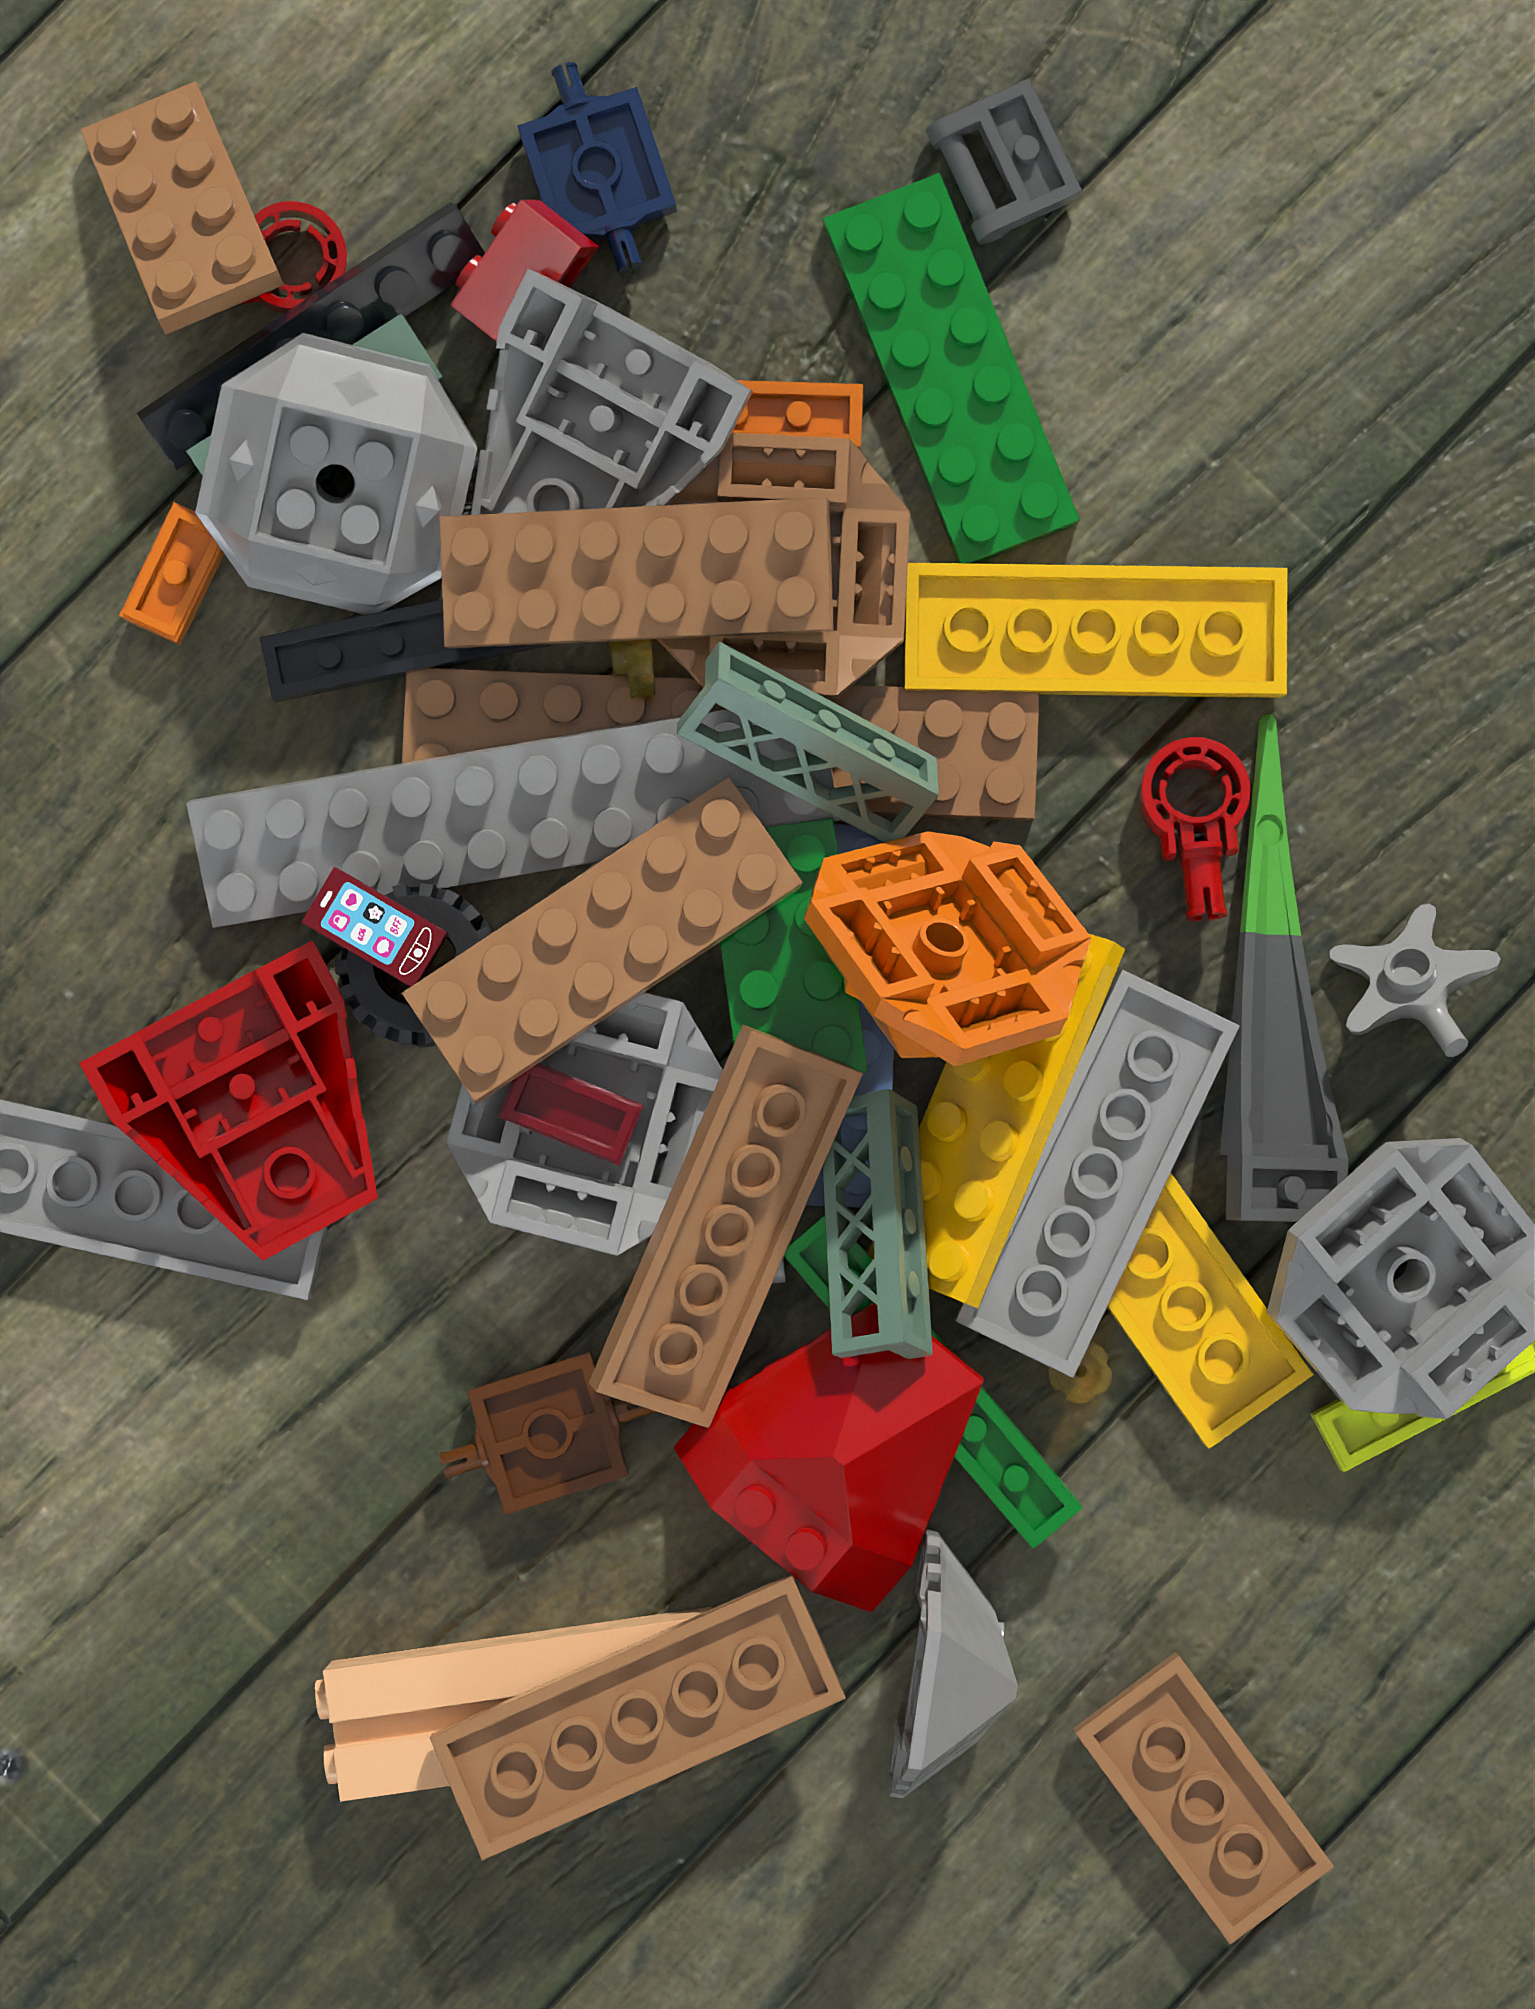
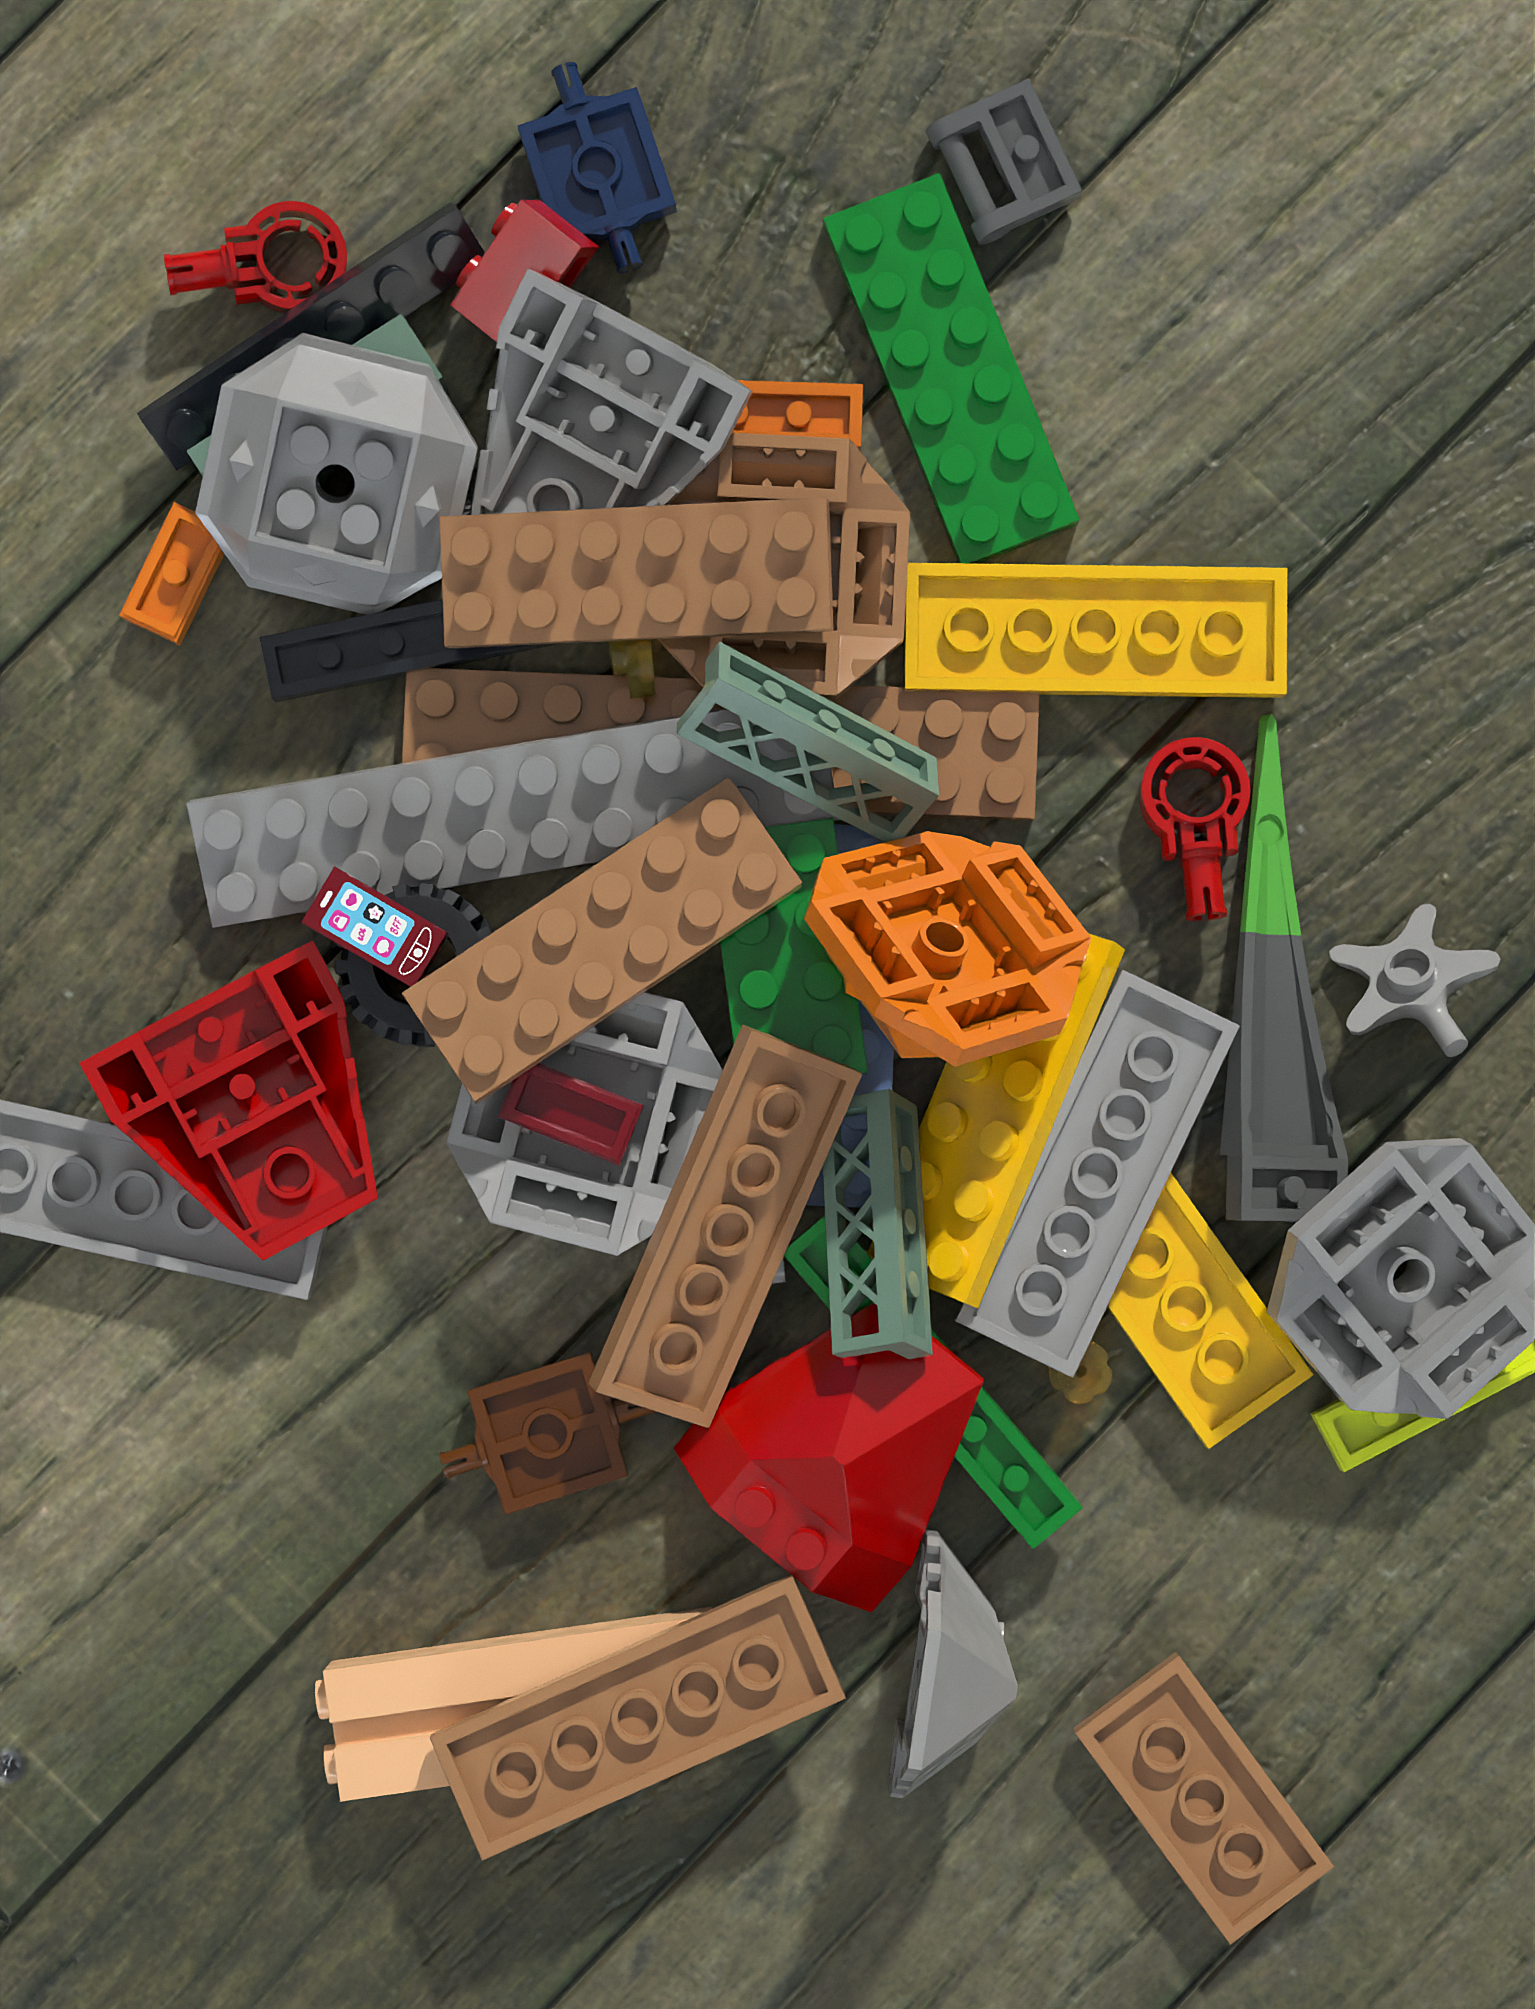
(181, 208): medium nougat plate -> none

